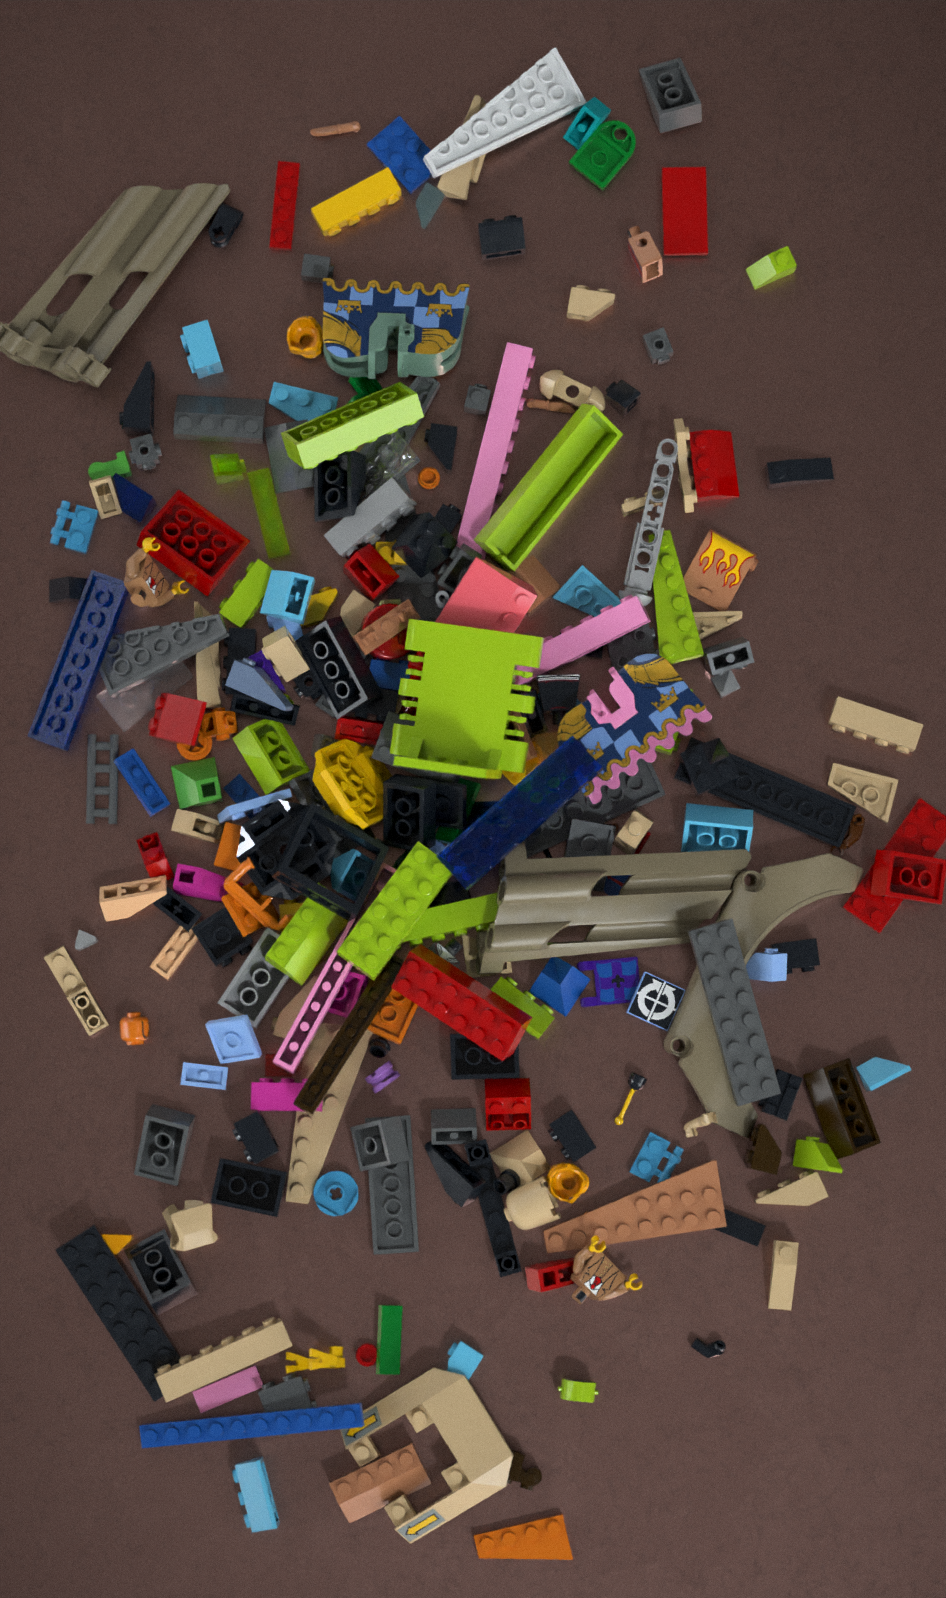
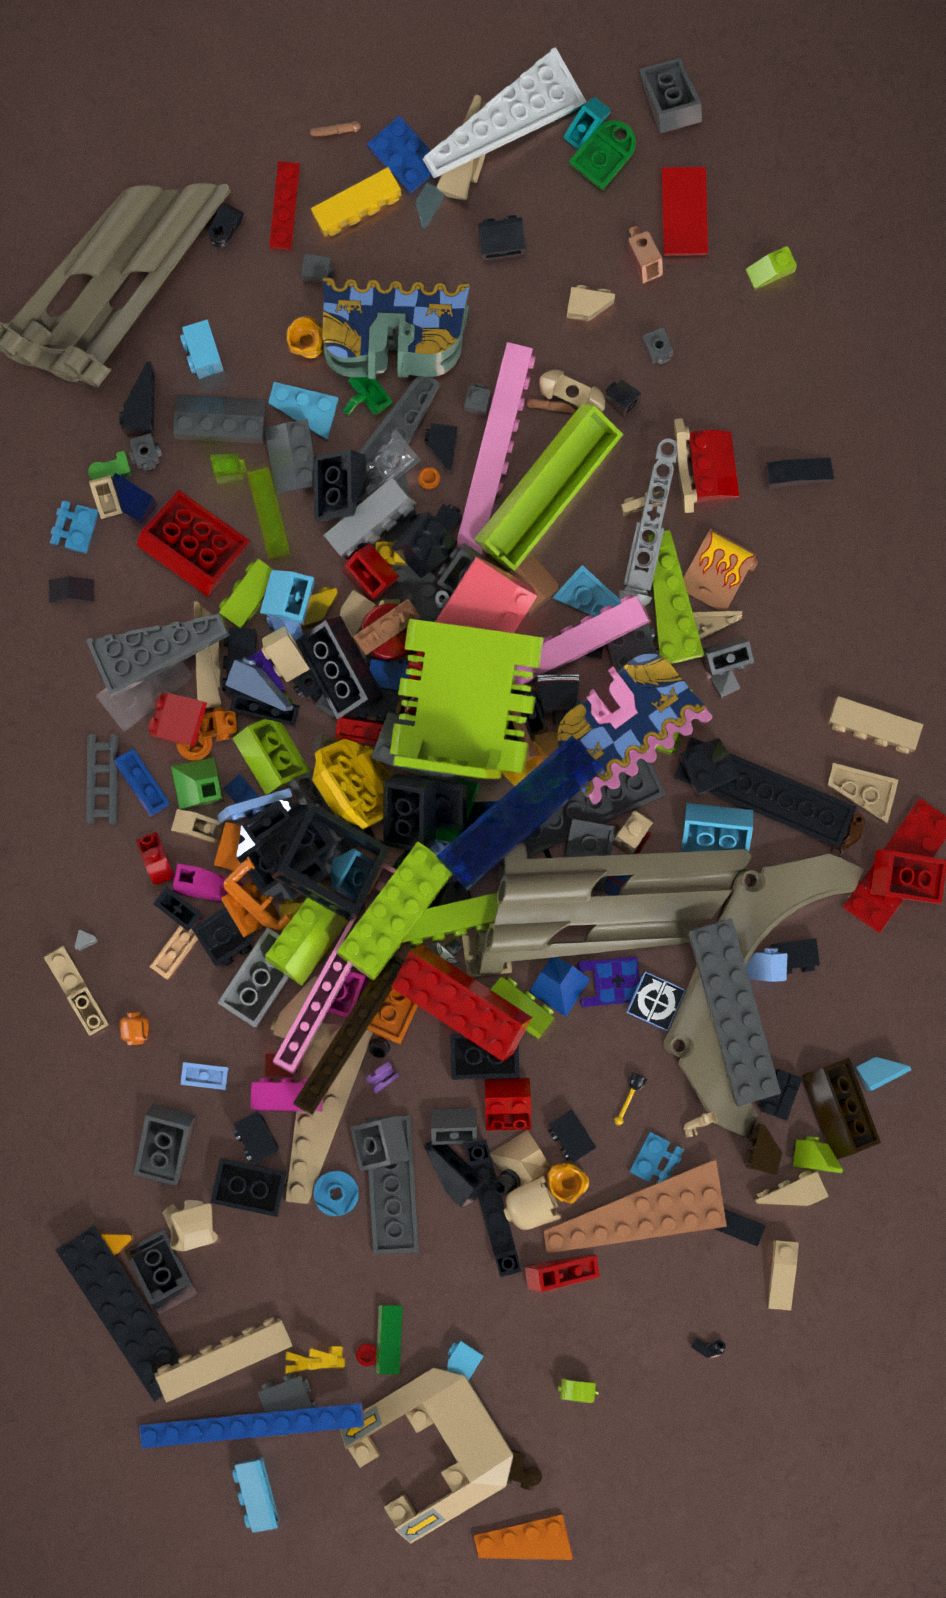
(79, 660): clear blue plate -> none
(128, 898): light nougat slope -> none
(146, 581): medium nougat torso -> none
(228, 1389): bright pink tile -> none
(233, 1039): light blue tile -> none
(352, 425): lime brick -> none
(380, 1482): nougat slope -> none
(598, 1275): medium nougat torso -> none

